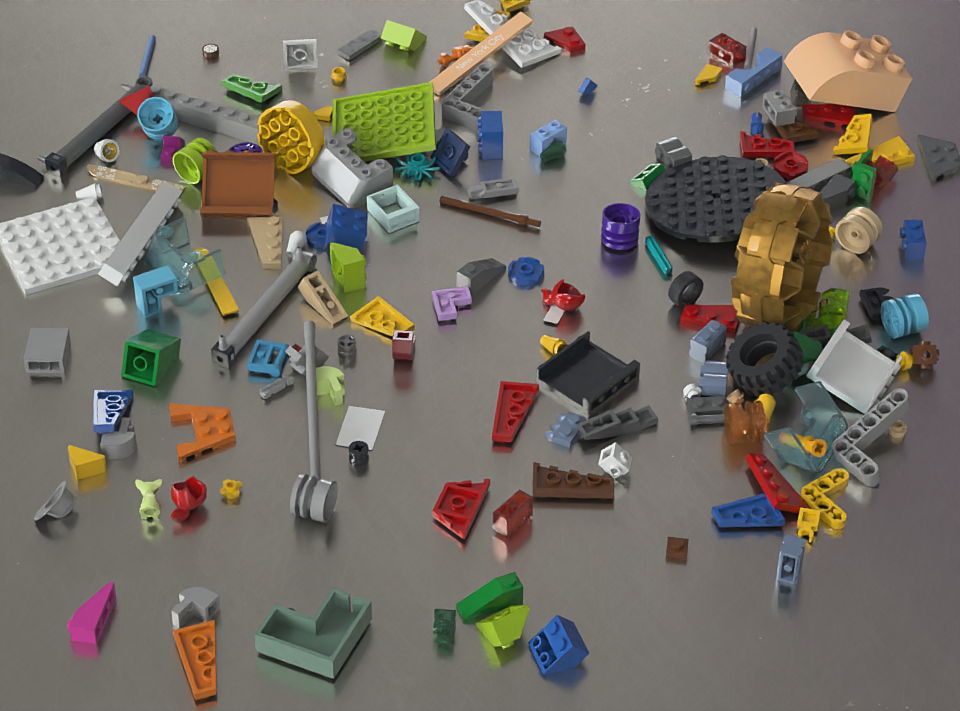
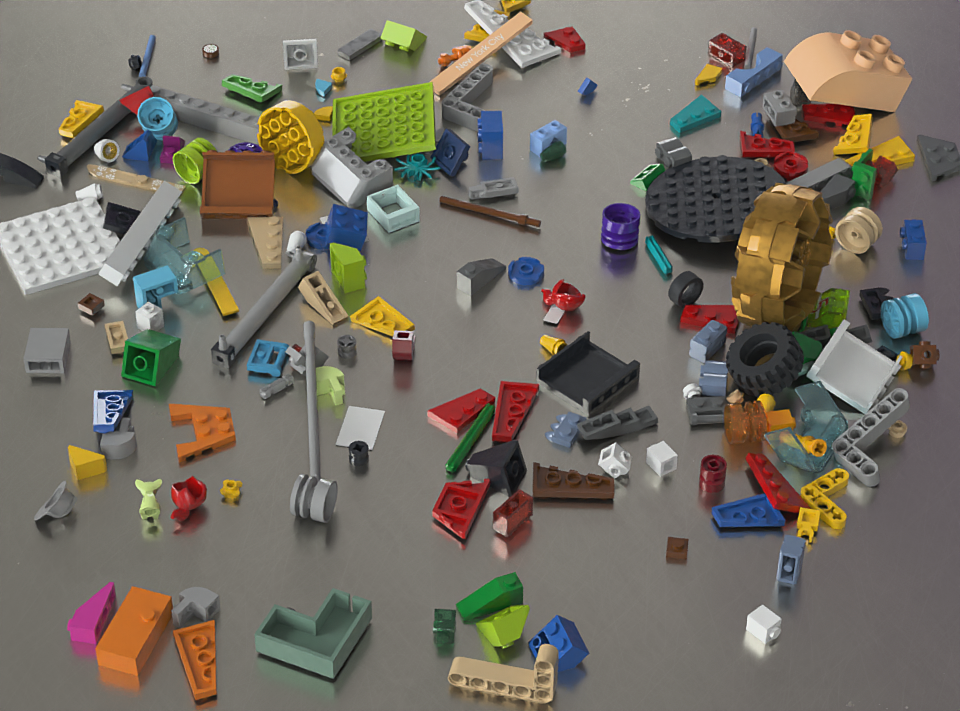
(80, 118): none -> yellow wing
(91, 304): none -> reddish brown plate
(116, 336): none -> tan plate
(119, 218): none -> black plate
(134, 631): none -> orange brick
(135, 62): none -> black plate
(141, 147): none -> blue slope
(149, 317): none -> white brick
(323, 87): none -> medium azure tile
(447, 299): lavender plate -> none
(462, 410): none -> red wing
(470, 438): none -> green axle
(501, 465): none -> black slope
(510, 680): none -> tan beam
(661, 458): none -> white brick
(695, 114): none -> teal wing
(712, 473): none -> dark red wheel
(764, 624): none -> white brick
(779, 420): none -> light orange brick

